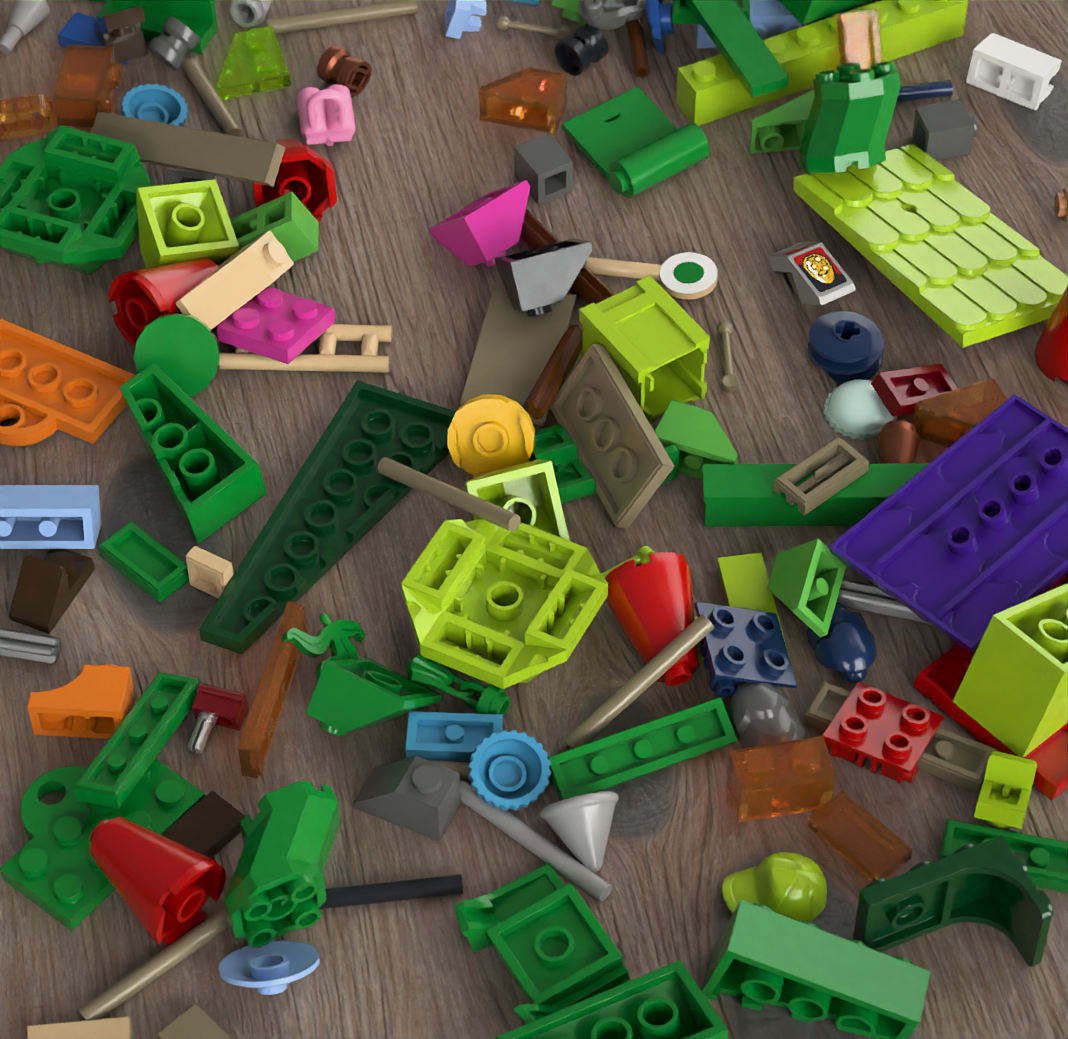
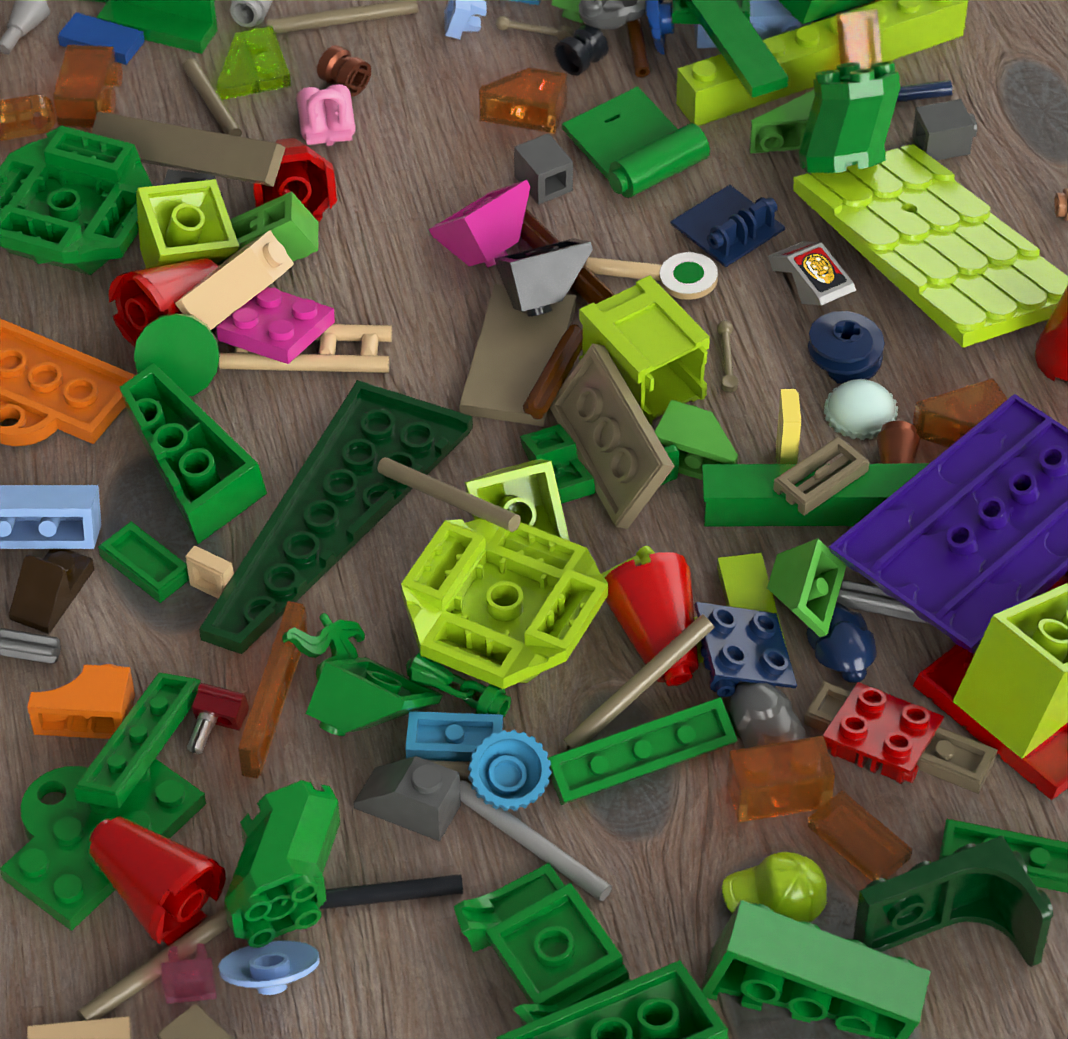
(123, 33): dark brown slope -> none
(155, 104): dark azure hat -> none
(173, 43): dark grey wheel -> none
(188, 978): none -> clear pink tile
(207, 825): dark brown tile -> none
(490, 434): yellow tile -> none
(583, 825): light grey hat -> none
(729, 224): none -> dark blue hinge
(788, 427): none -> light yellow tile
(905, 387): dark red plate -> none
(1005, 790): lime bracket -> none
(1012, 71): white hinge -> none

